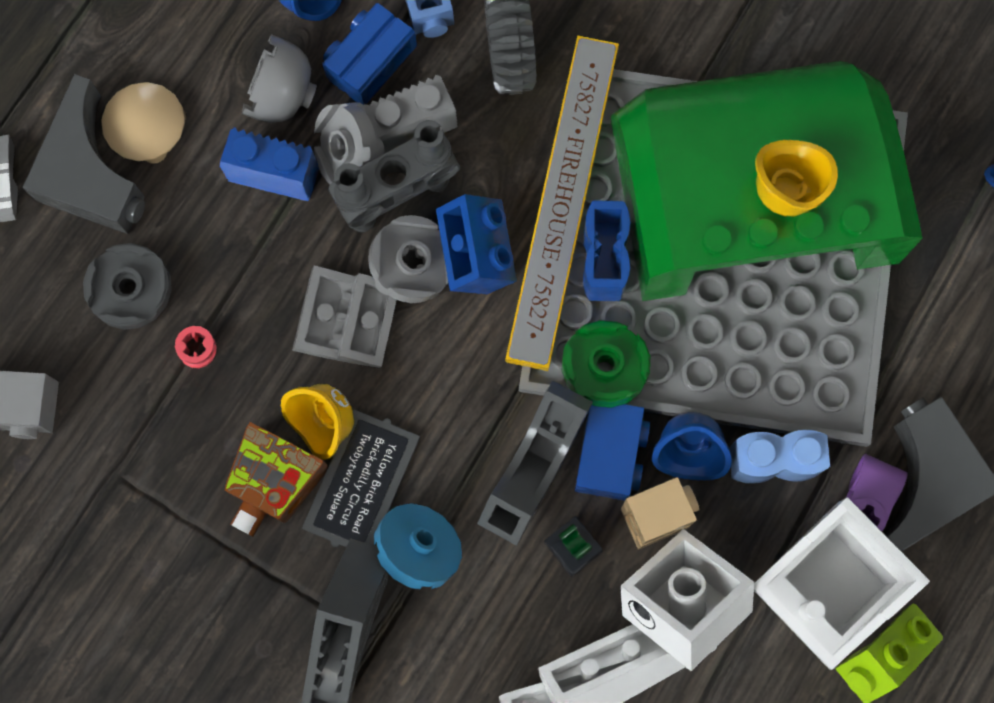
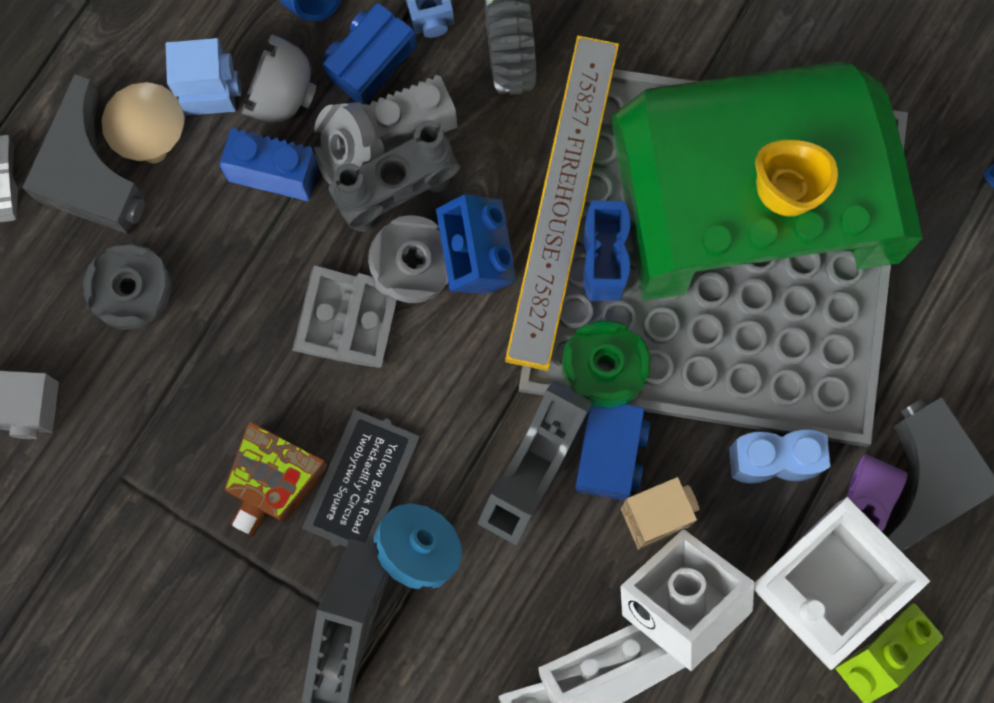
(183, 351): coral bush -> none
(202, 76): none -> light blue brick
(319, 416): yellow helmet -> none
(573, 546): black piece -> none
(692, 448): blue helmet -> none

